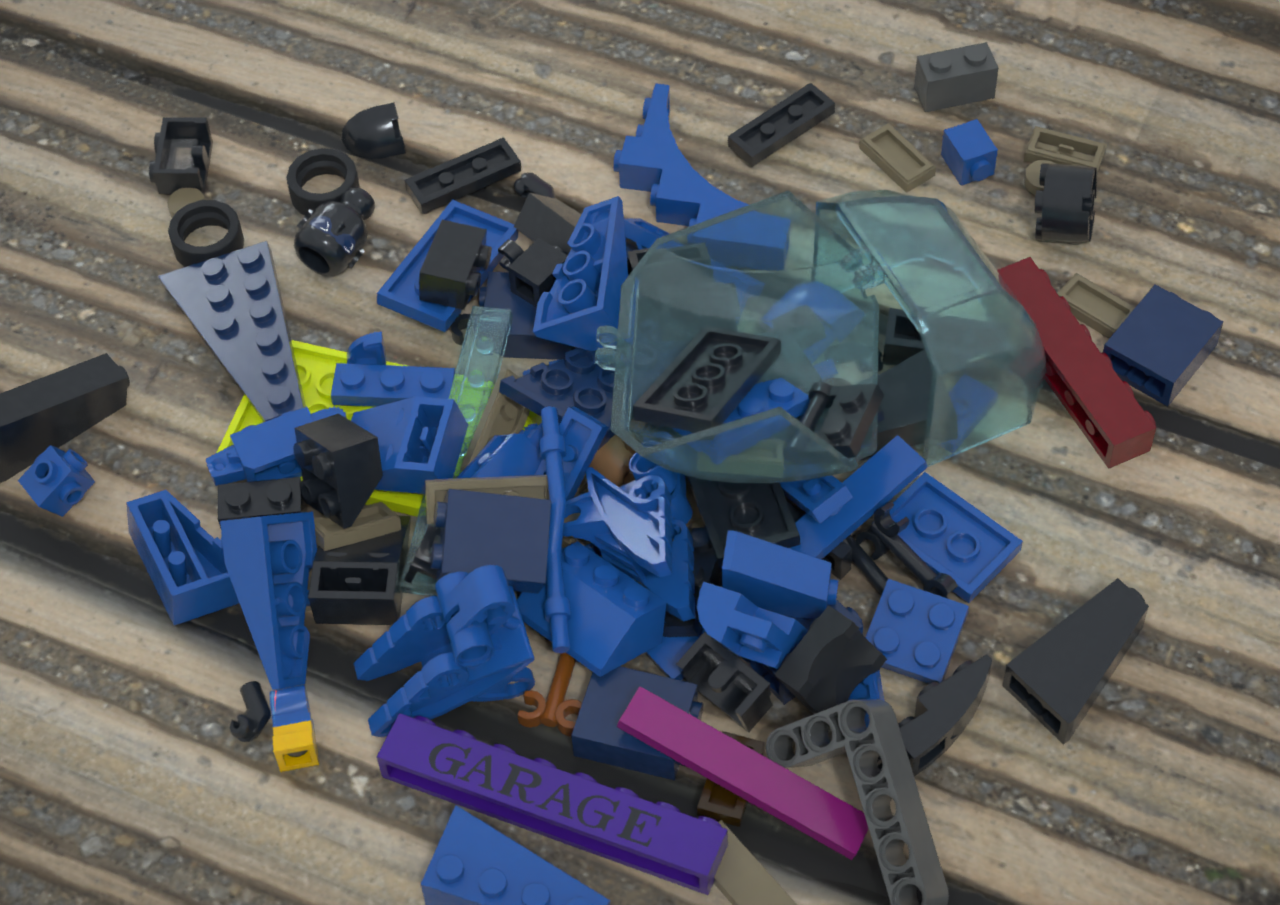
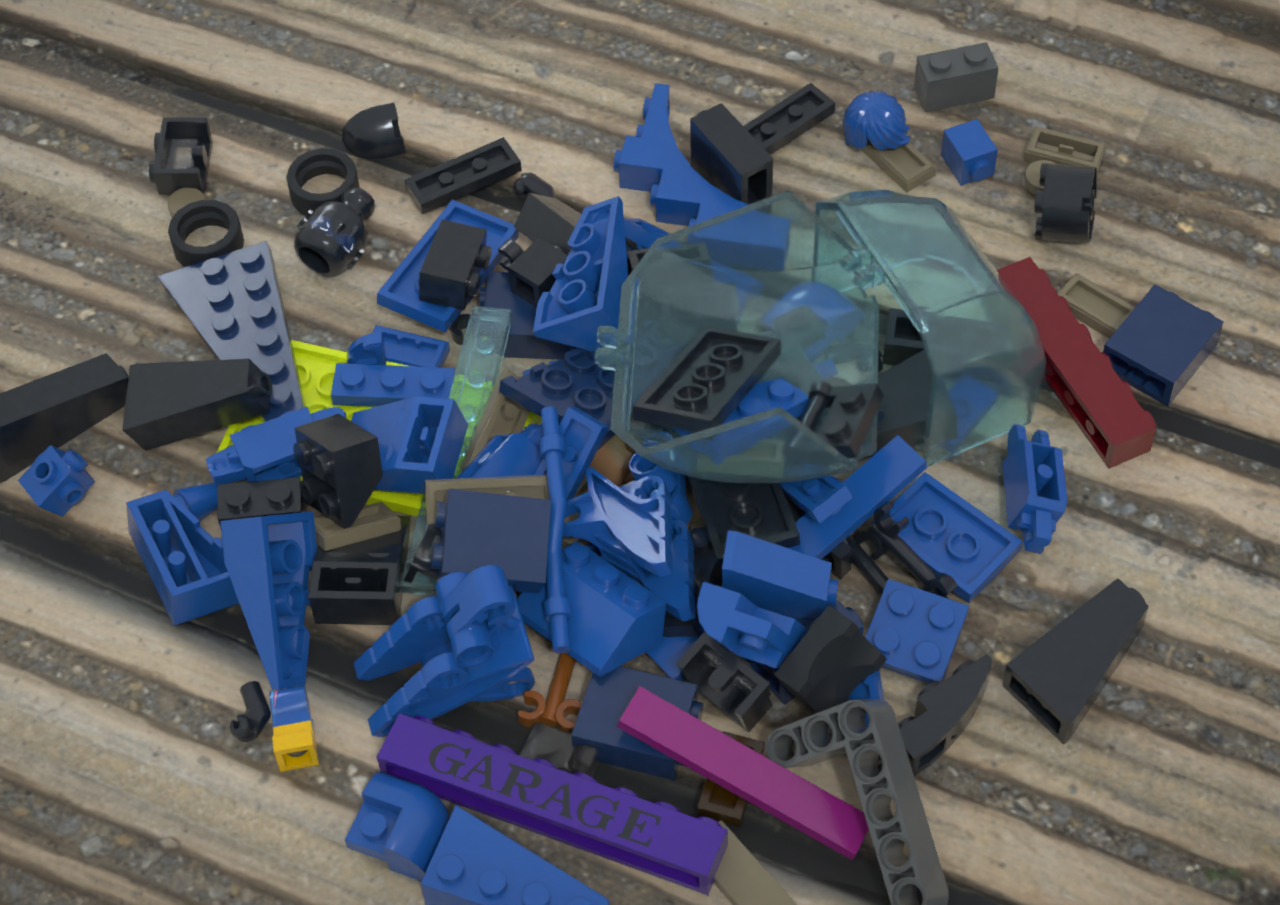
(191, 398): none -> black slope
(199, 499): none -> blue cone
(398, 824): none -> blue brick
(413, 349): none -> blue plate
(557, 748): none -> clear smoke plate
(730, 156): none -> black brick
(877, 119): none -> blue hair
(1033, 487): none -> blue hinge

